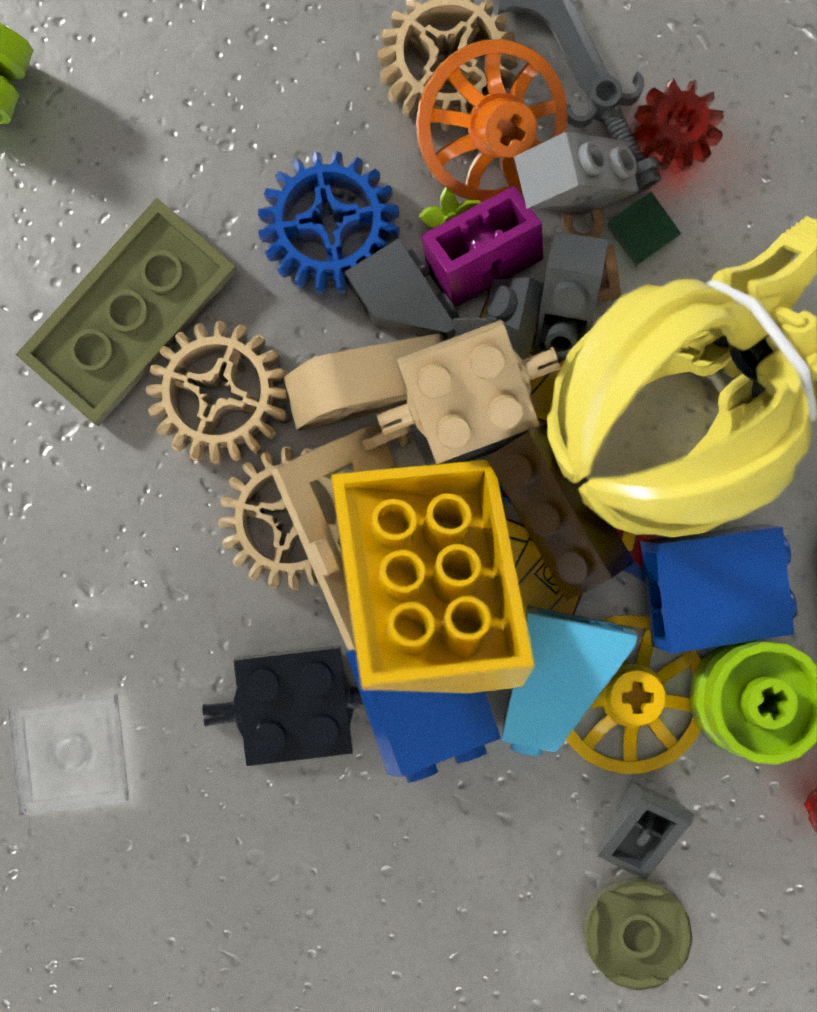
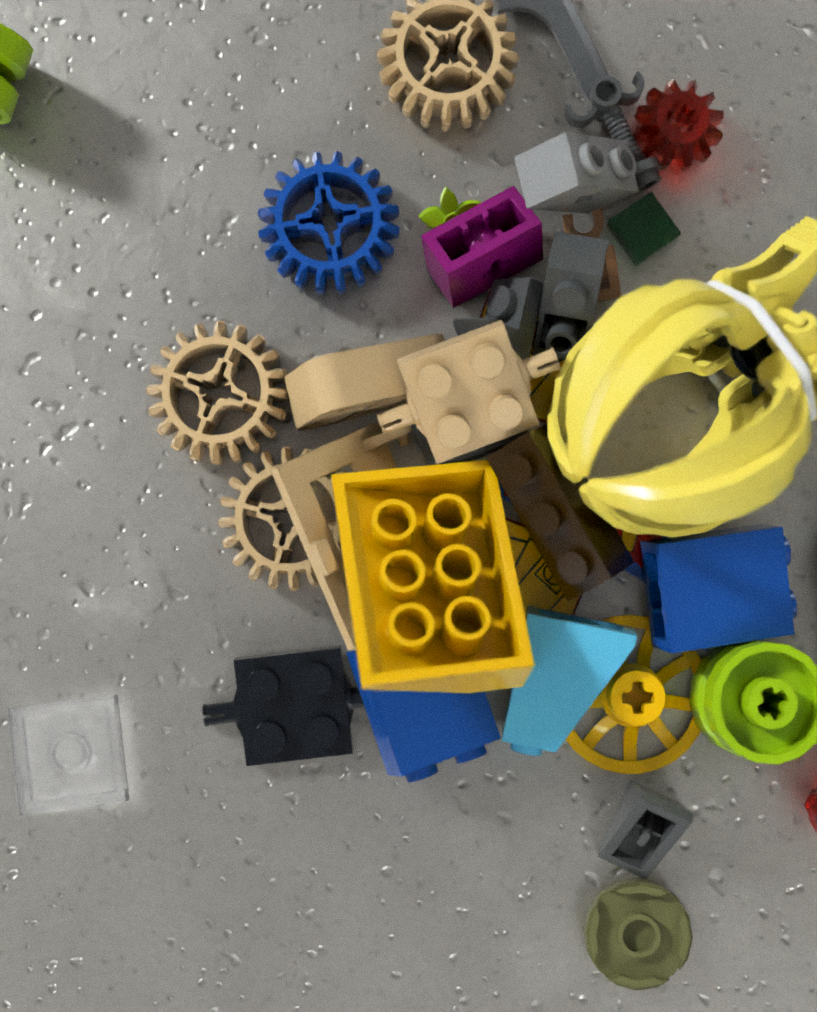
(126, 312): olive plate -> none
(398, 296): dark grey slope -> none
(499, 121): orange wheel -> none

